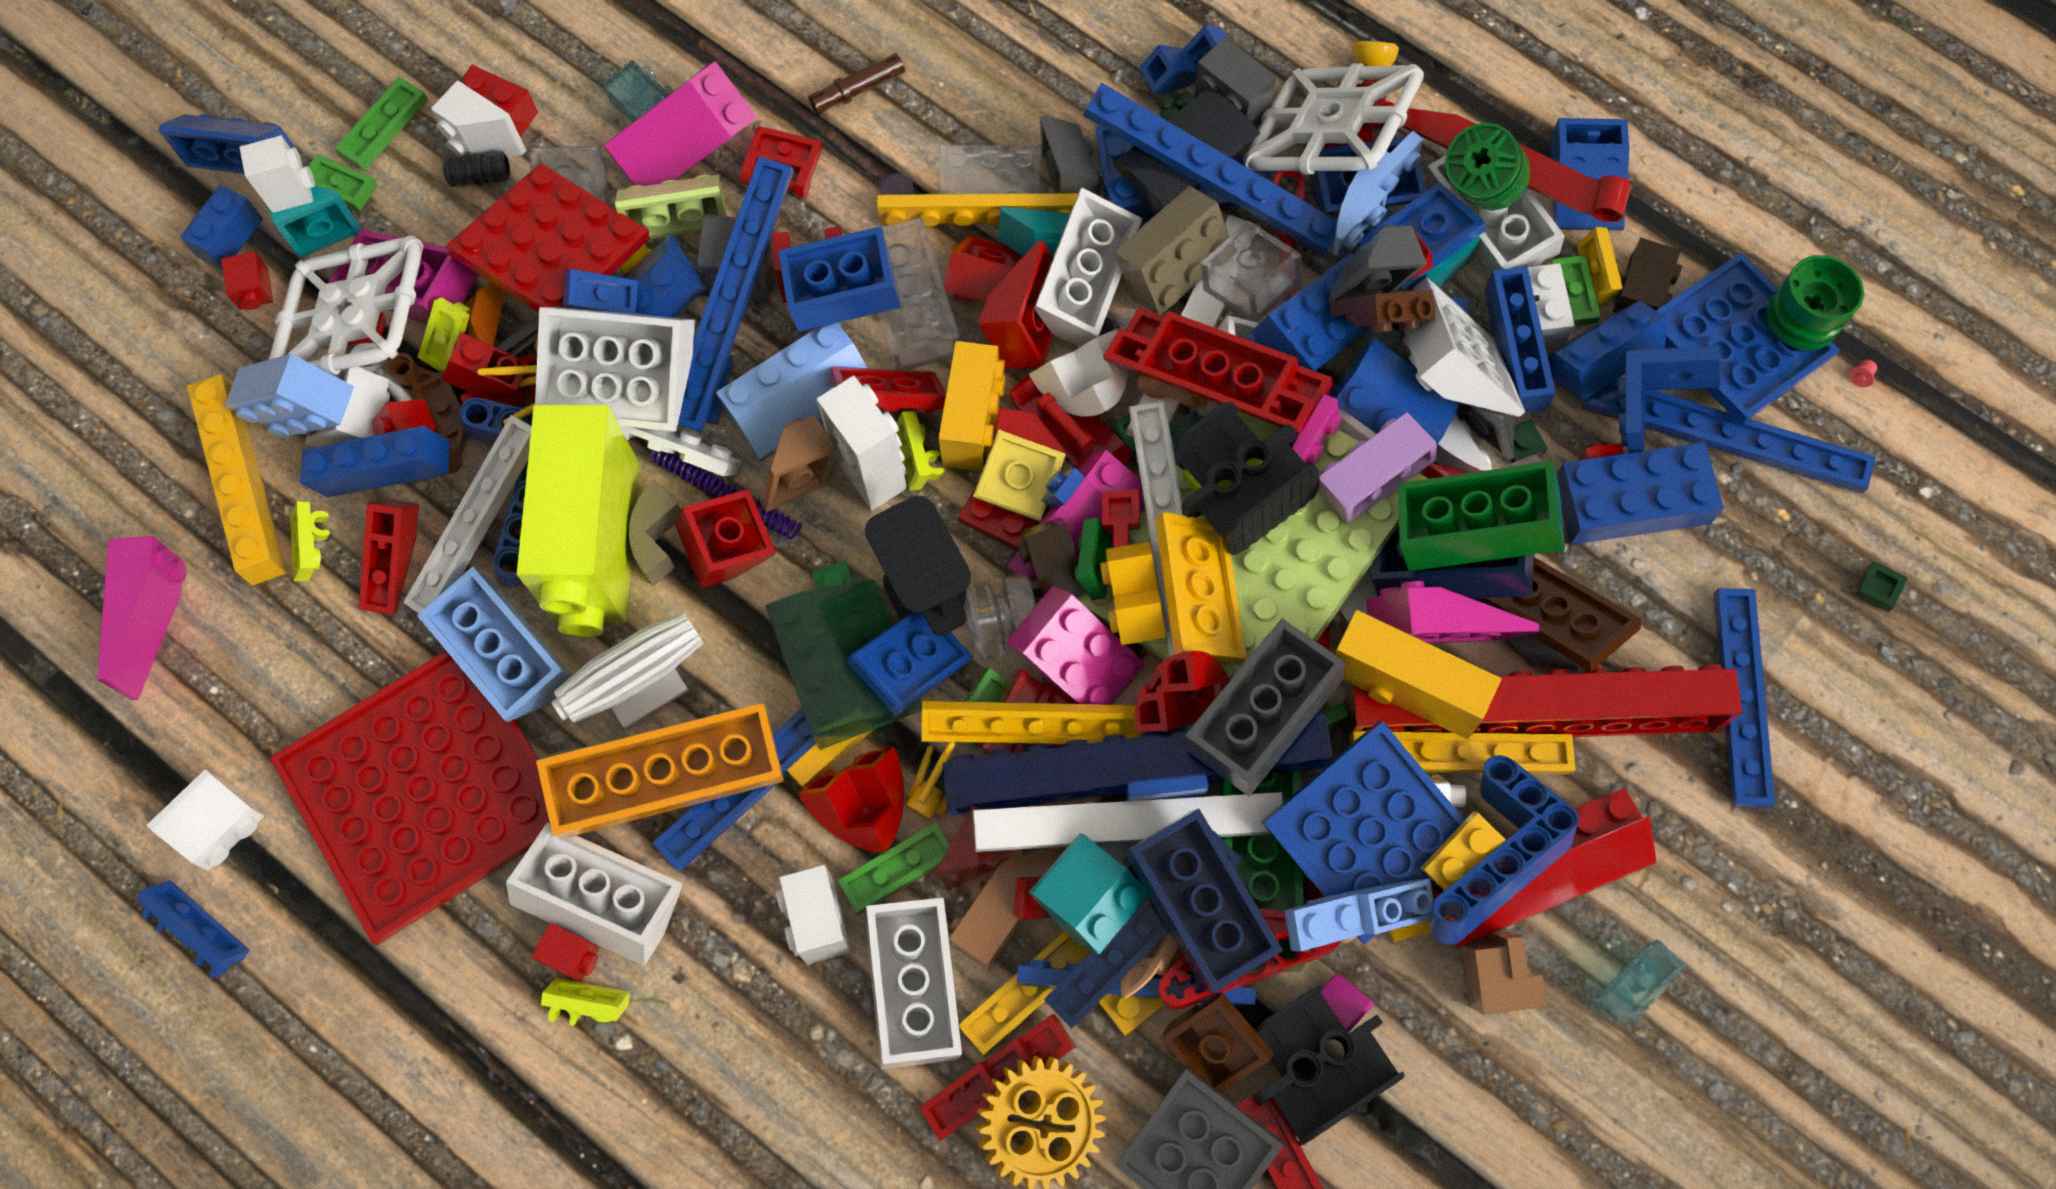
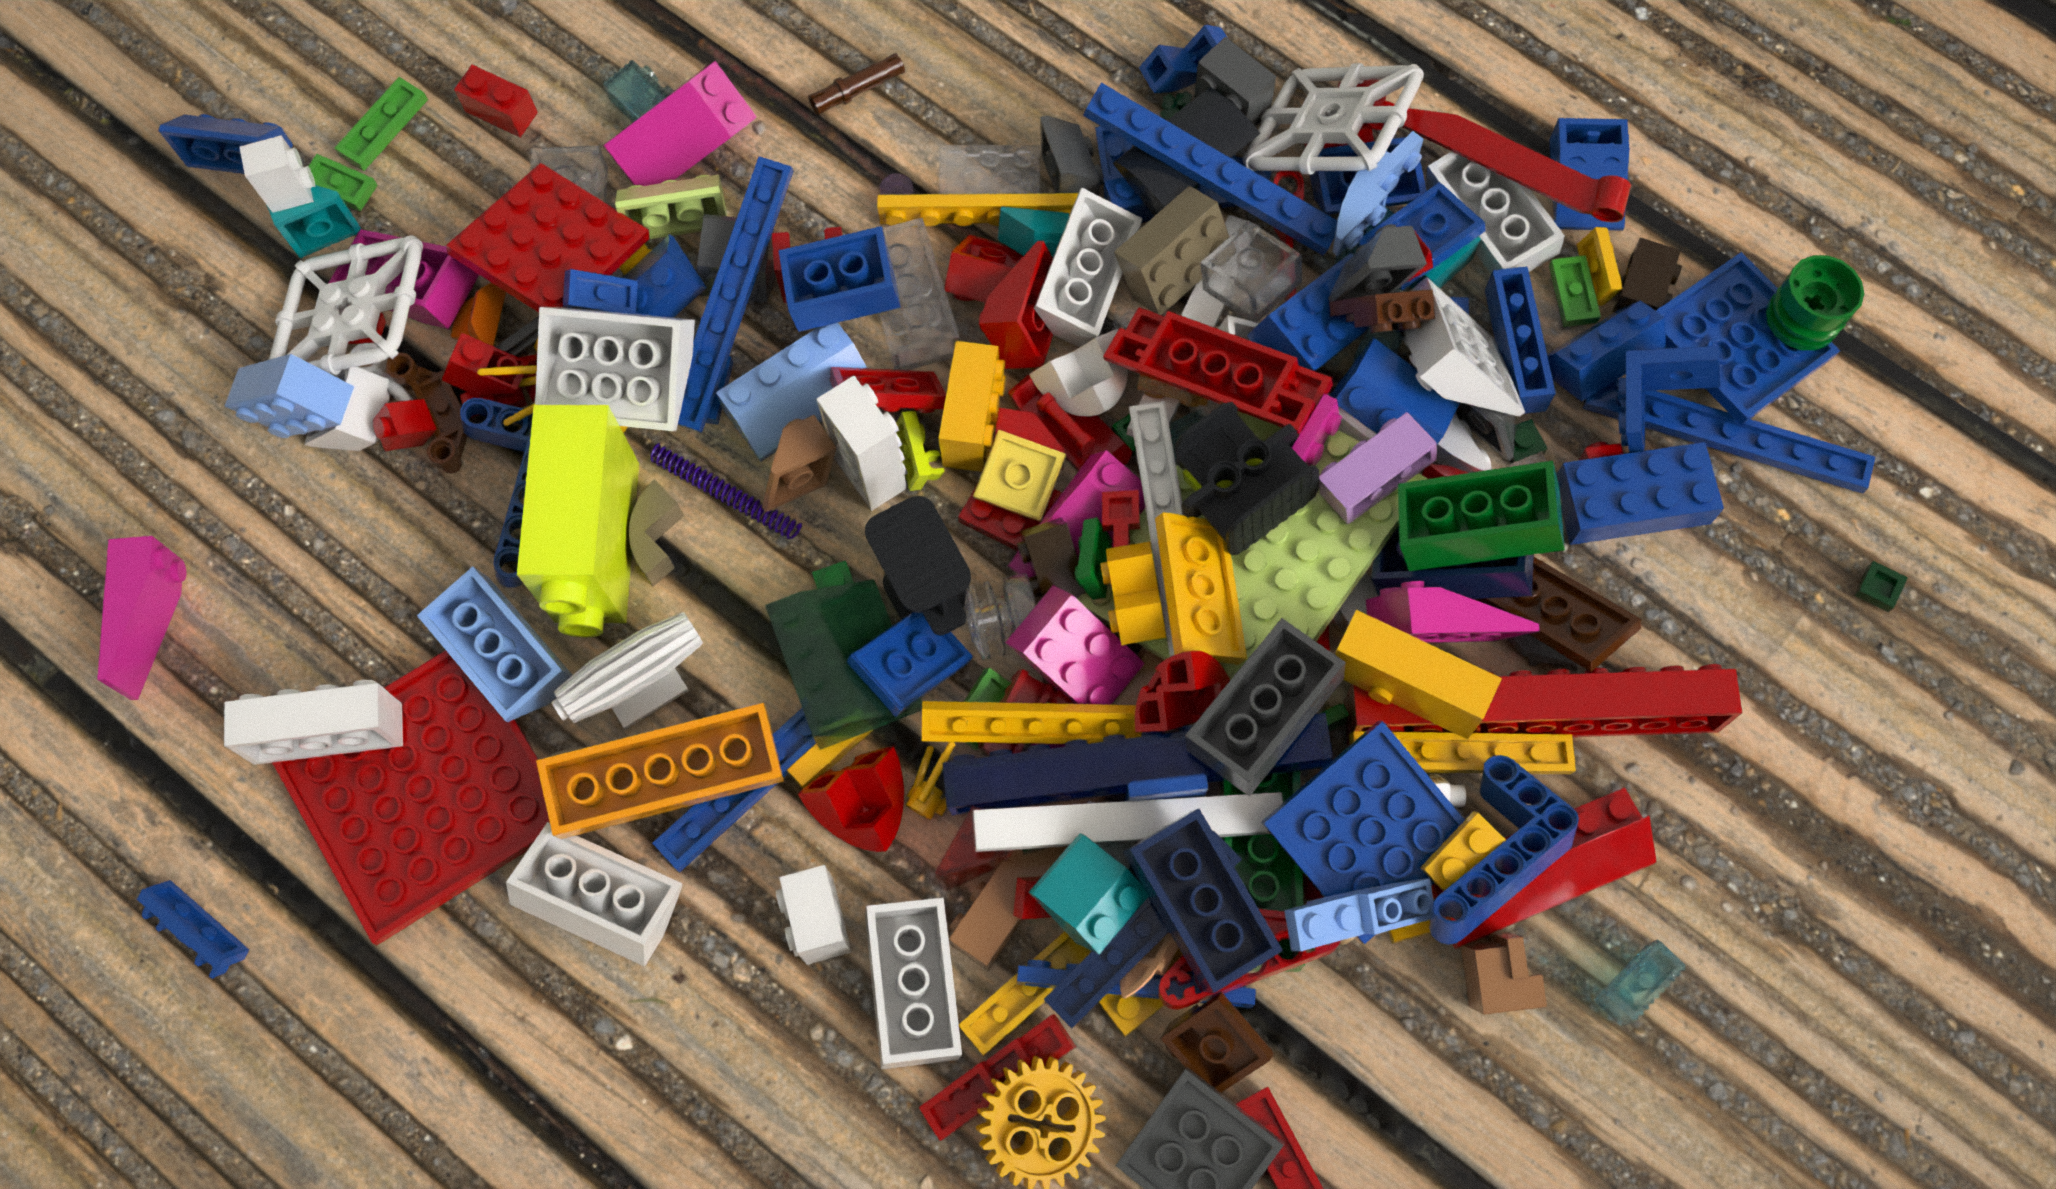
(206, 820): white slope -> none
(221, 226): blue brick -> none
(236, 483): yellow brick -> none
(247, 280): red brick -> none
(303, 533): neon yellow plate -> none
(313, 722): none -> white brick
(375, 461): blue brick -> none
(387, 553): red slope -> none
(442, 332): neon yellow plate -> none
(473, 515): white plate -> none
(475, 124): white slope -> none
(476, 169): black piece -> none
(566, 953): red brick -> none
(586, 999): neon yellow plate -> none
(714, 458): white wing -> none
(724, 537): red slope -> none
(785, 148): red plate -> none
(895, 868): bright green plate -> none
(1061, 487): blue plate -> none
(1336, 1084): black piece -> none
(1346, 1001): dark pink slope -> none
(1374, 53): yellow brick -> none
(1492, 184): green wheel -> none
(1552, 303): white piece -> none
(1748, 734): blue plate -> none
(1863, 373): coral piece -> none

